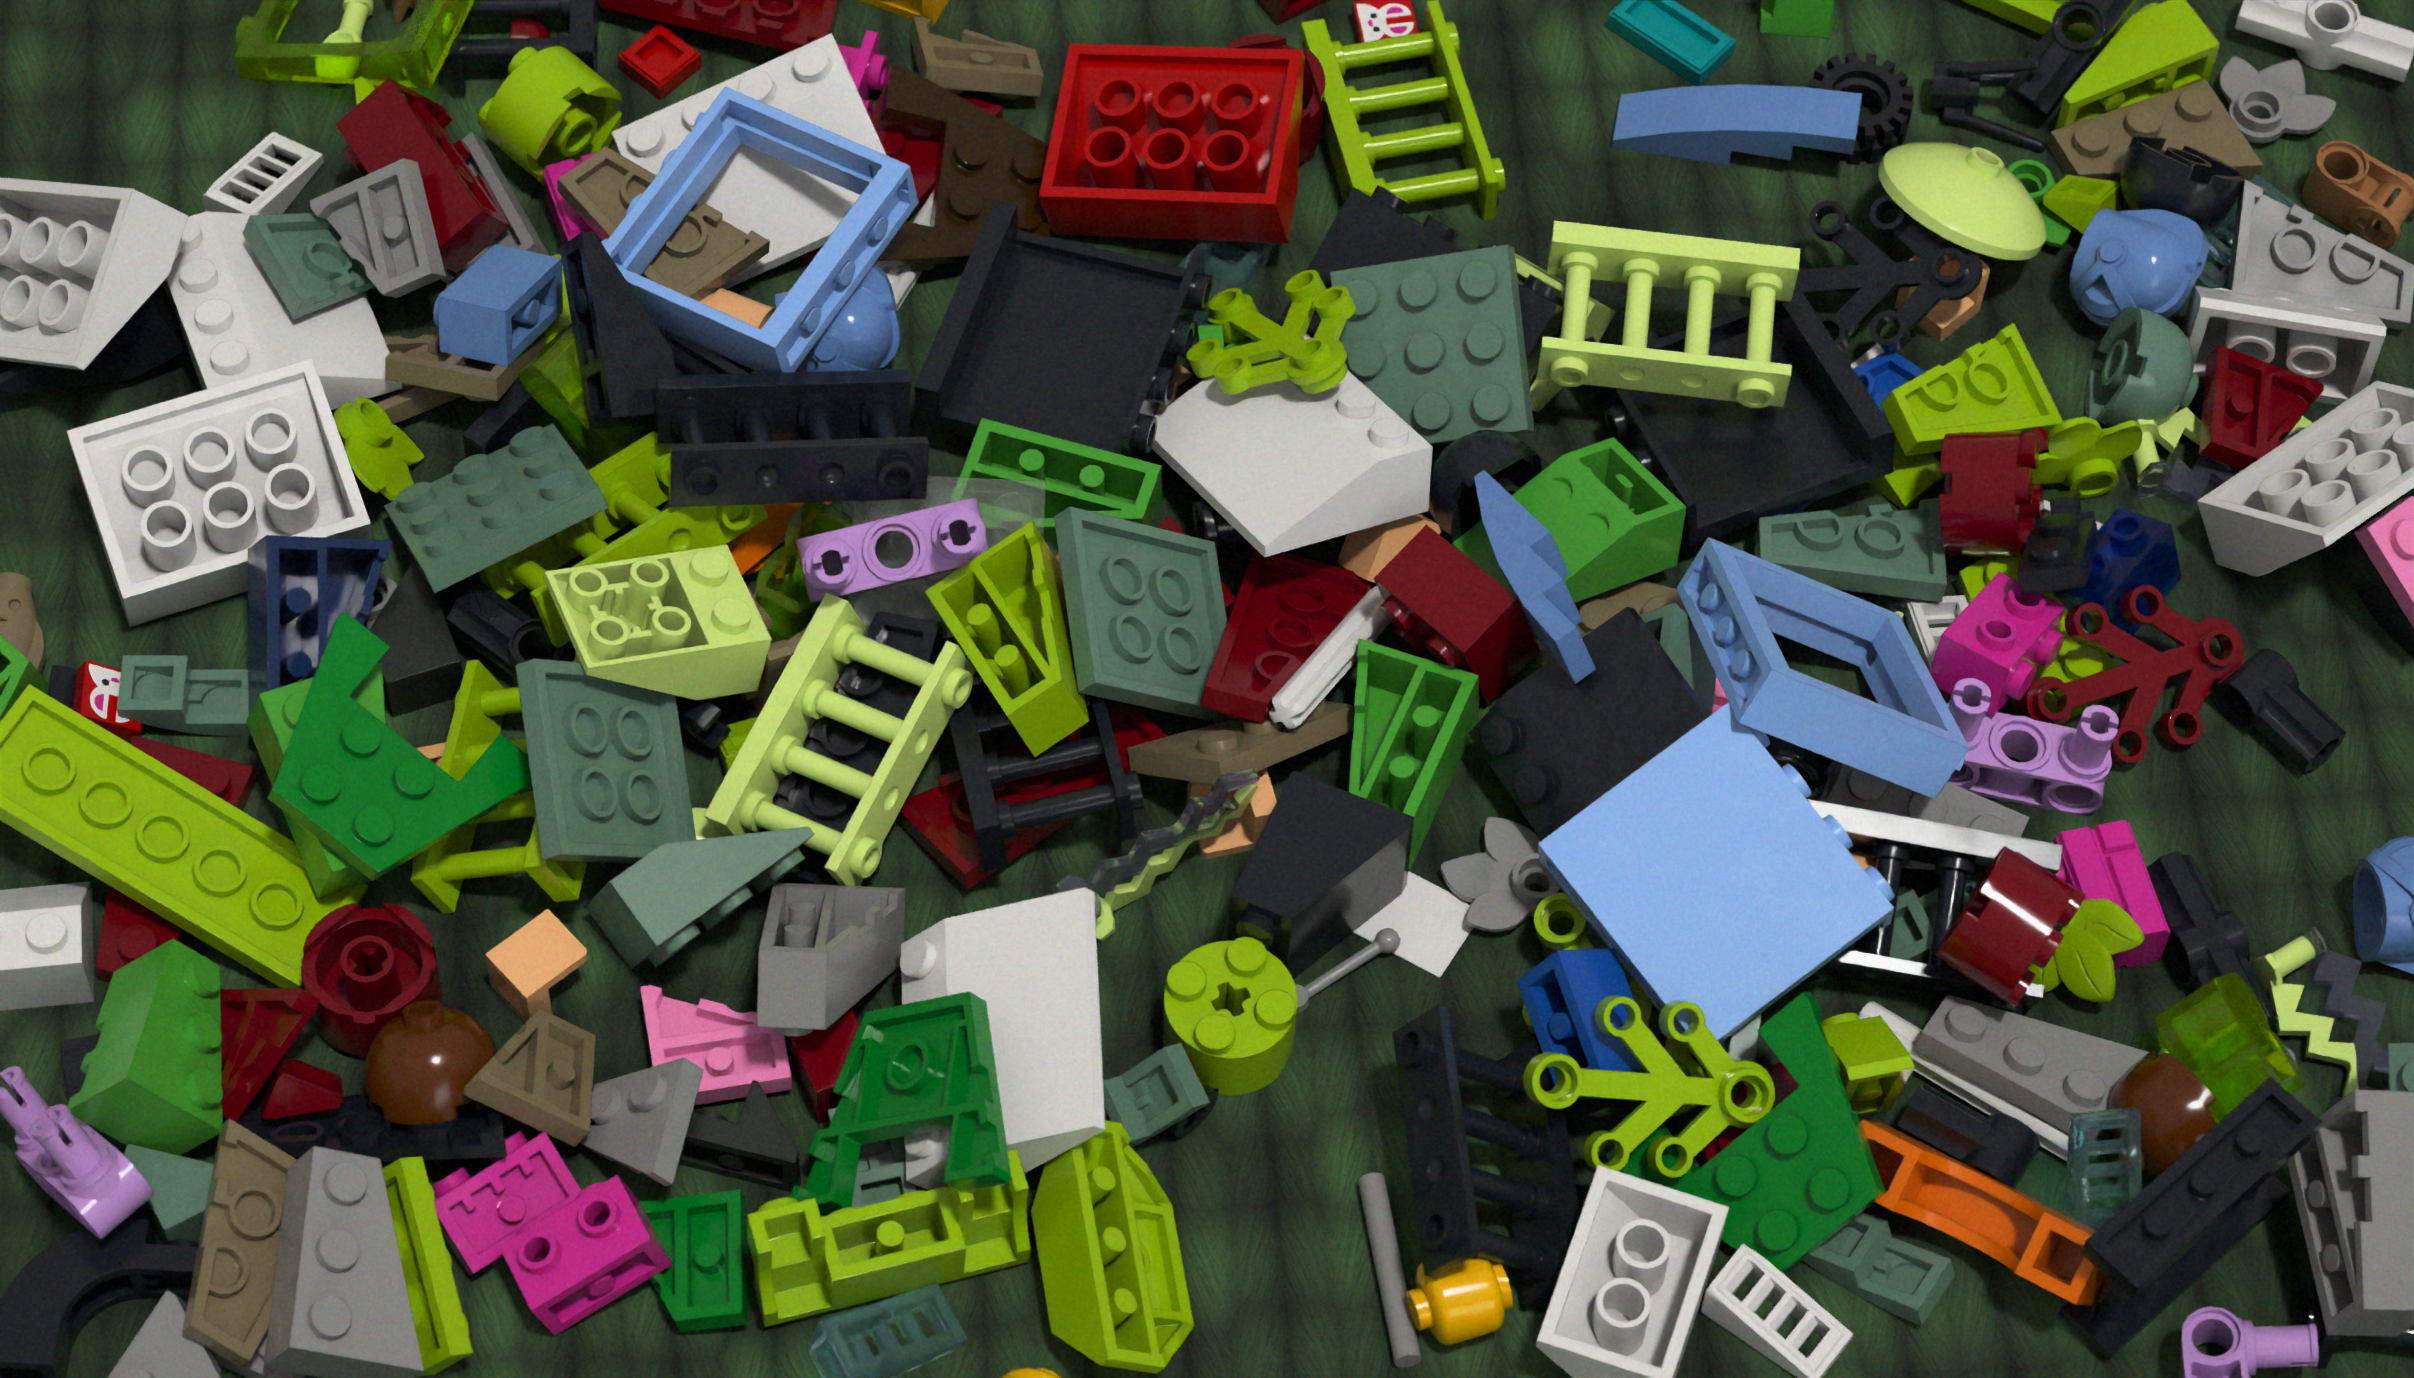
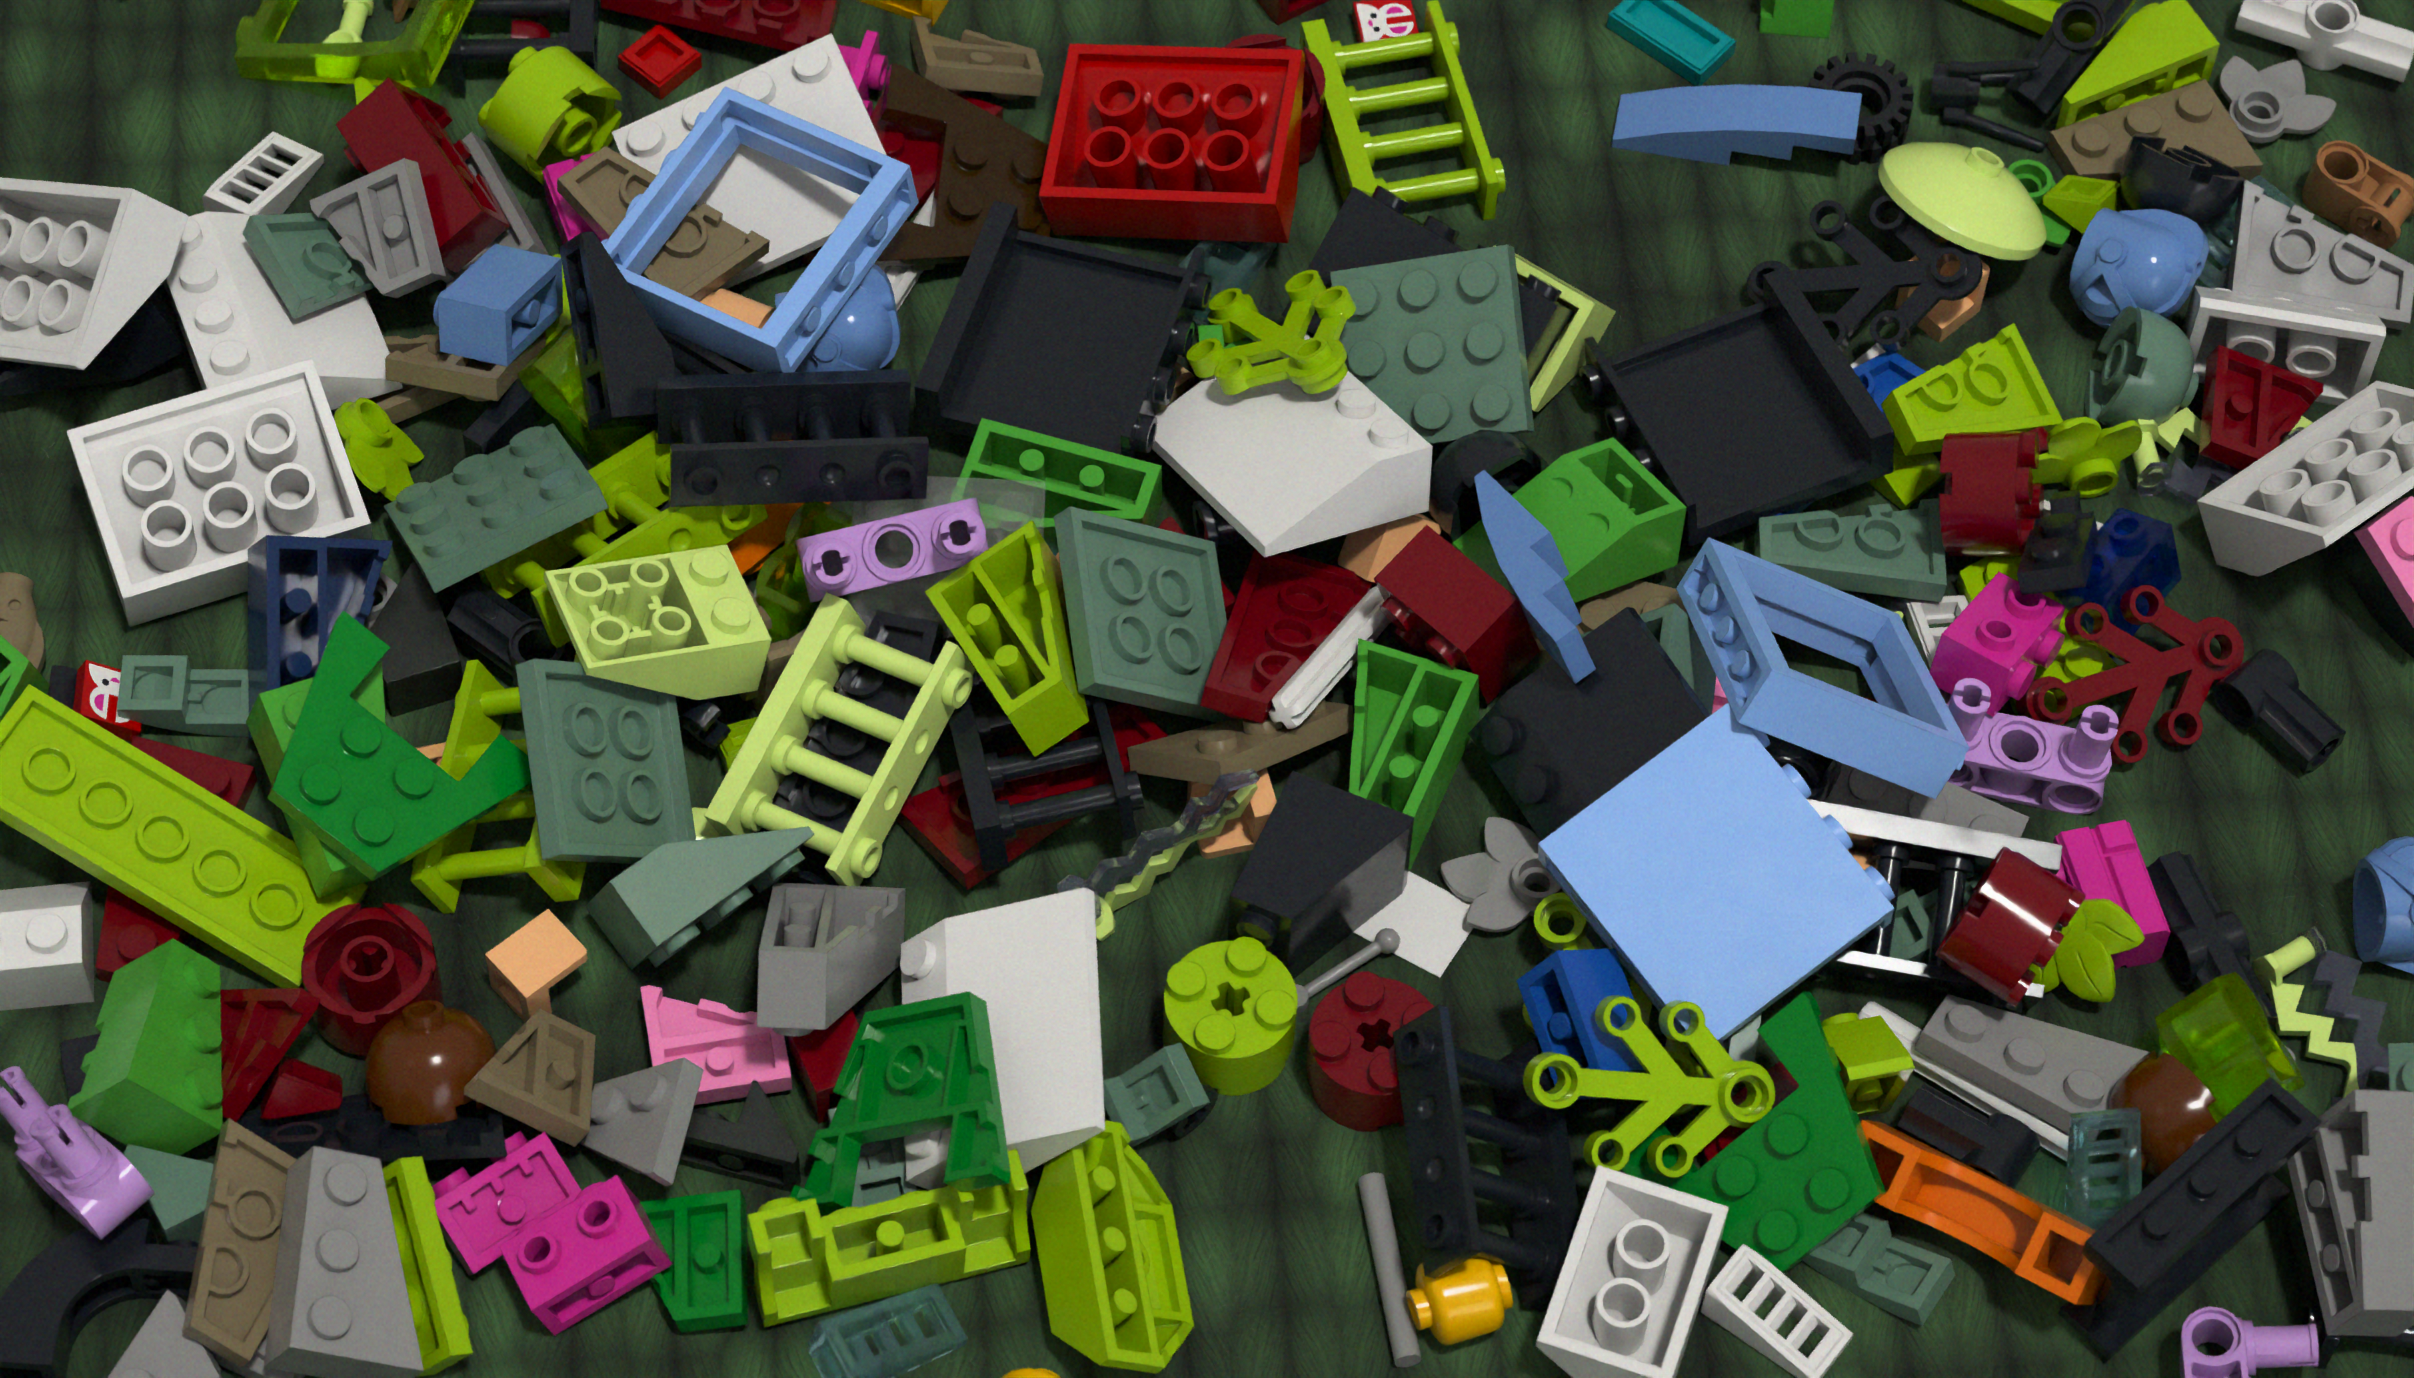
(1353, 1050): none -> dark red brick
(1674, 262): yellowish green fence -> none

